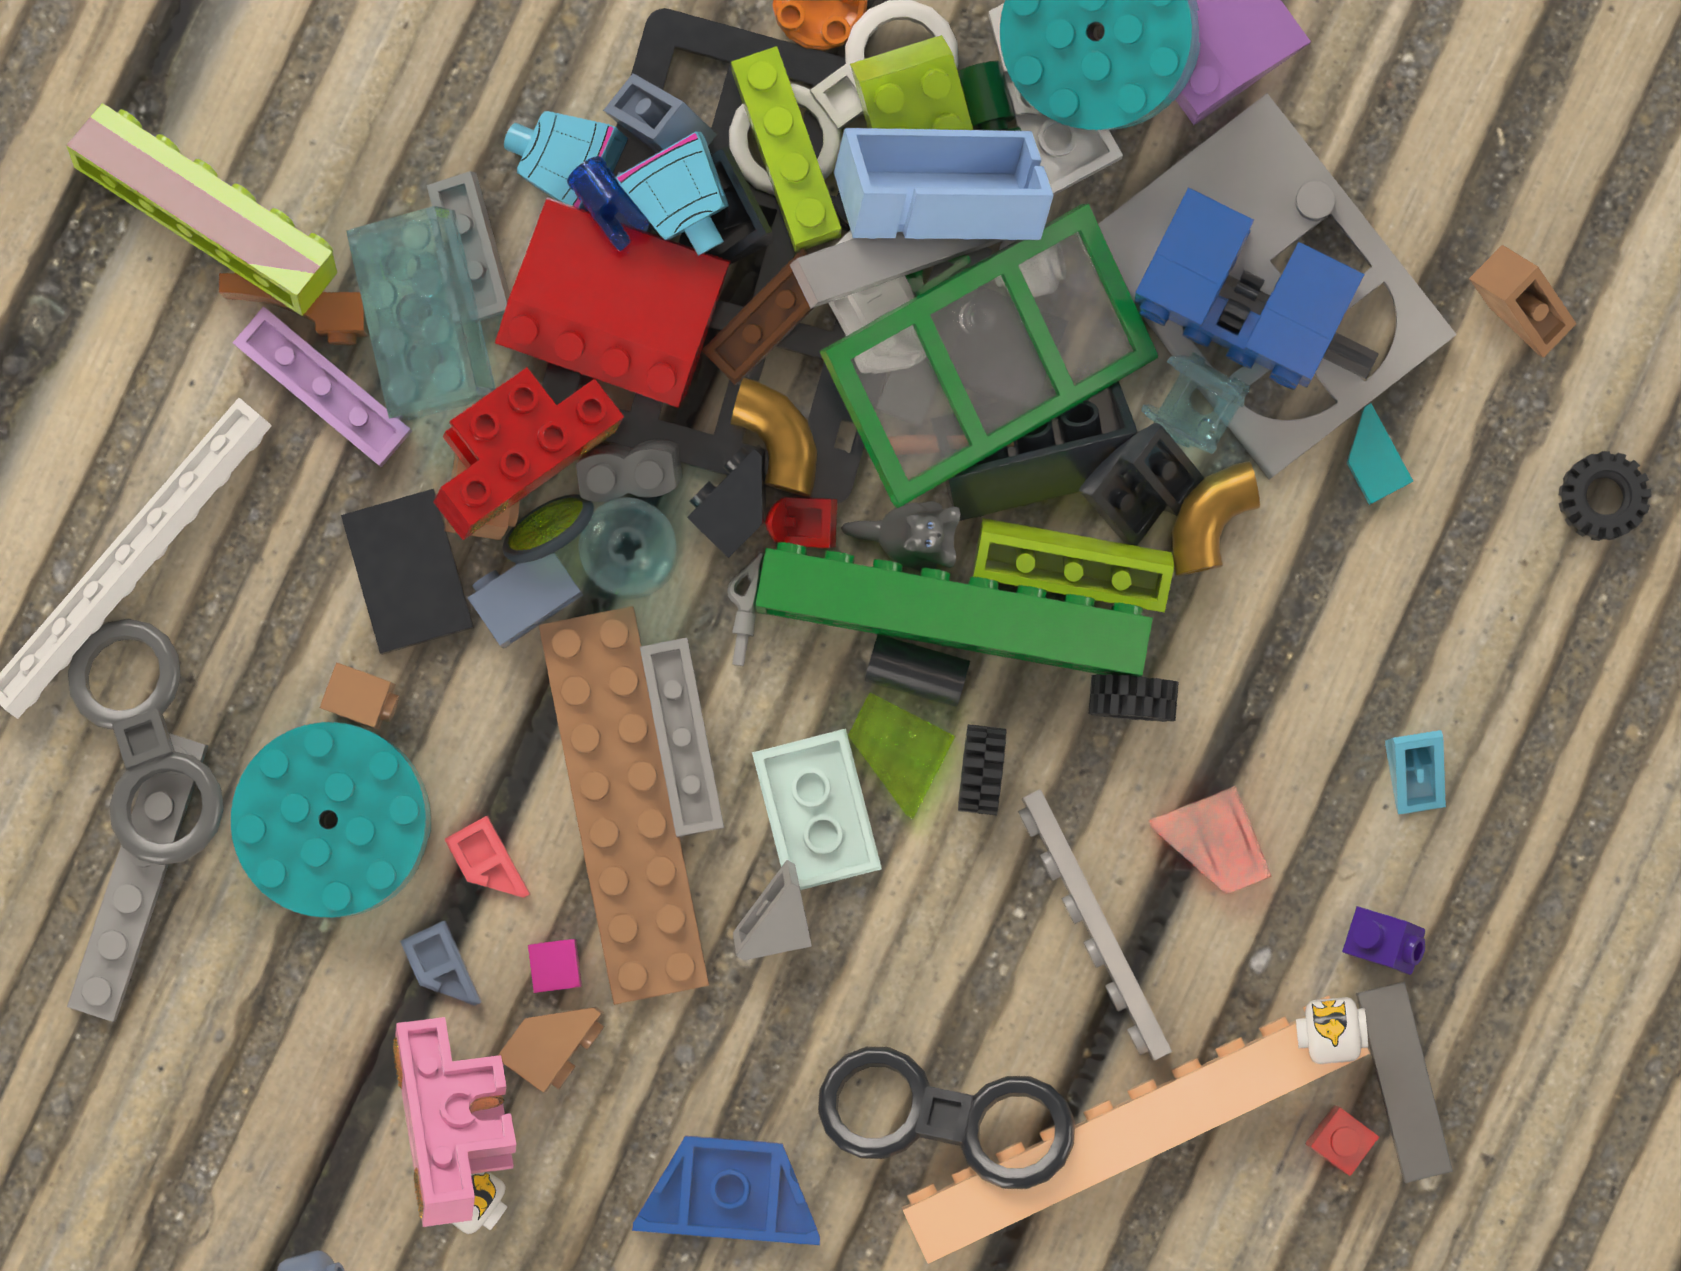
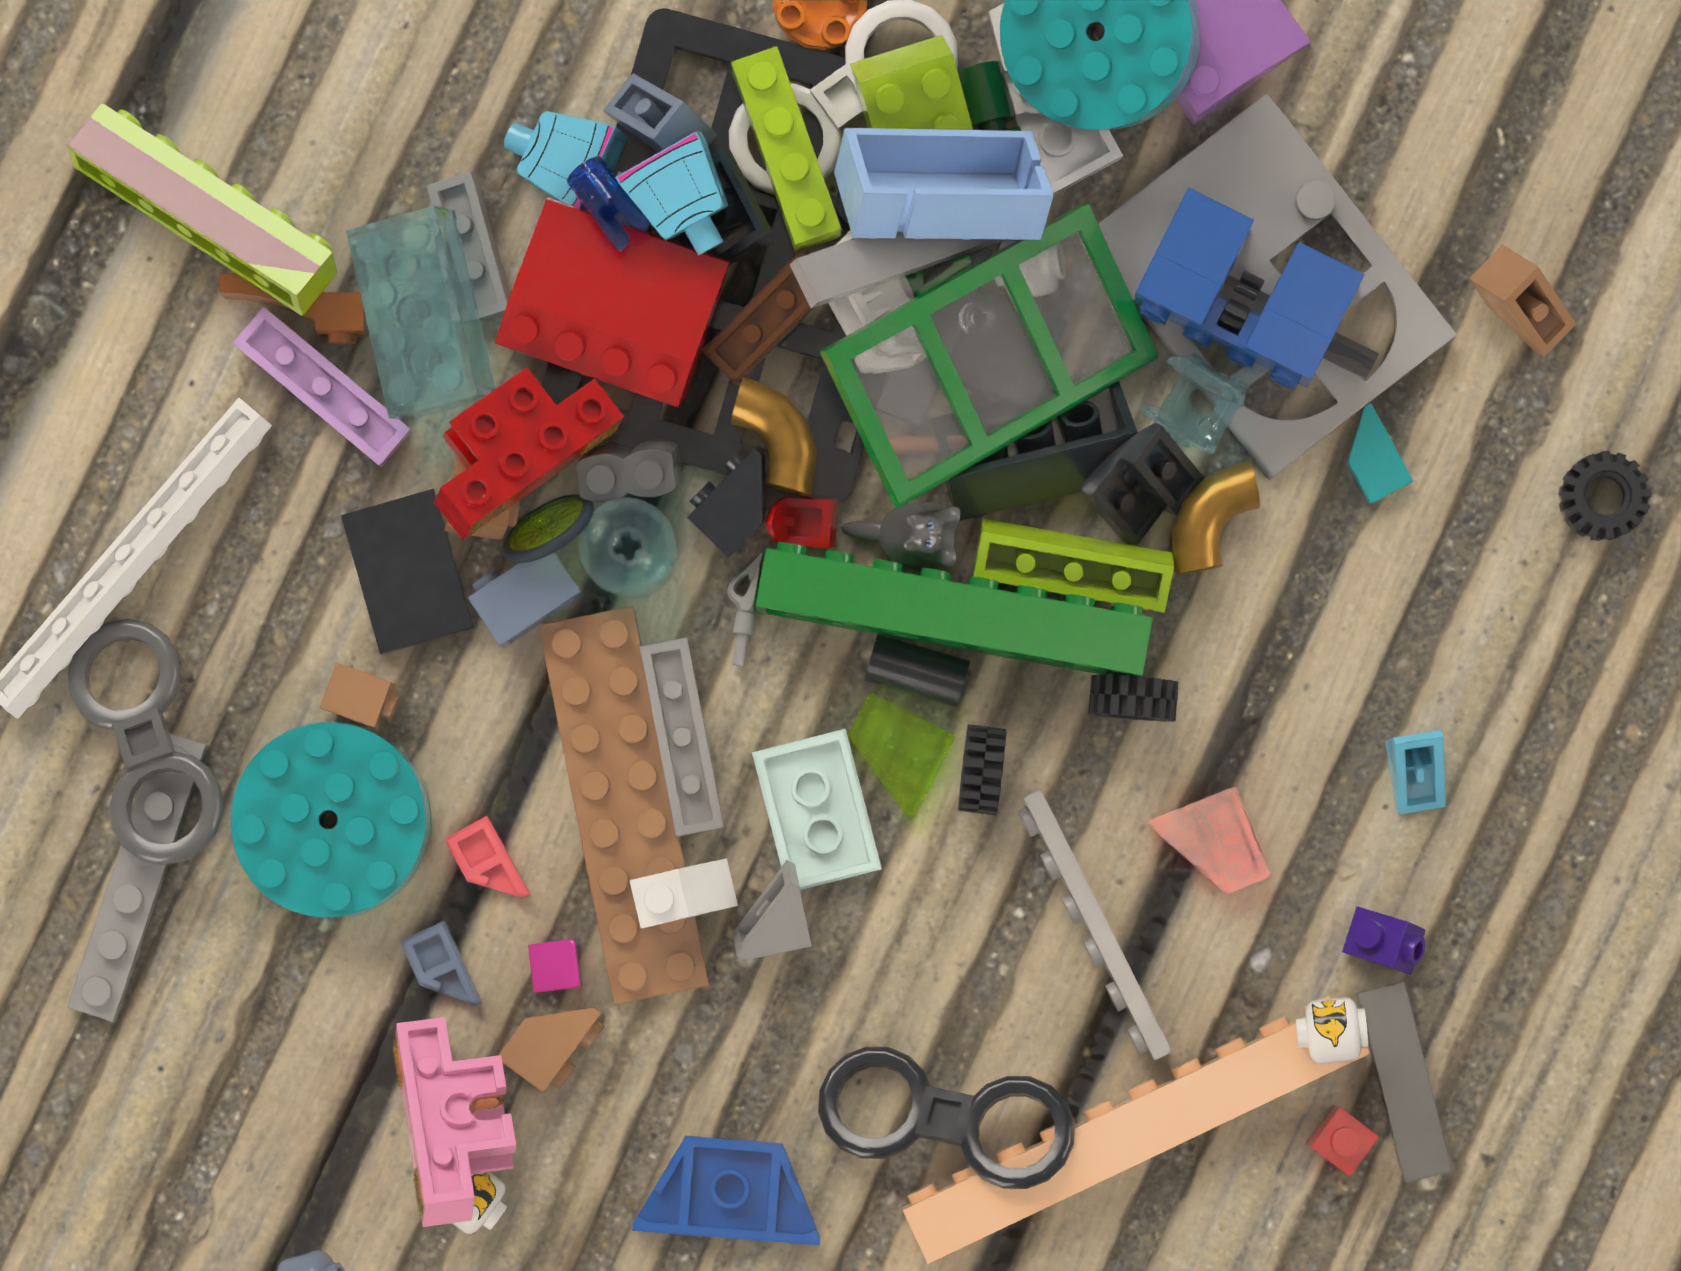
(683, 893): none -> white slope

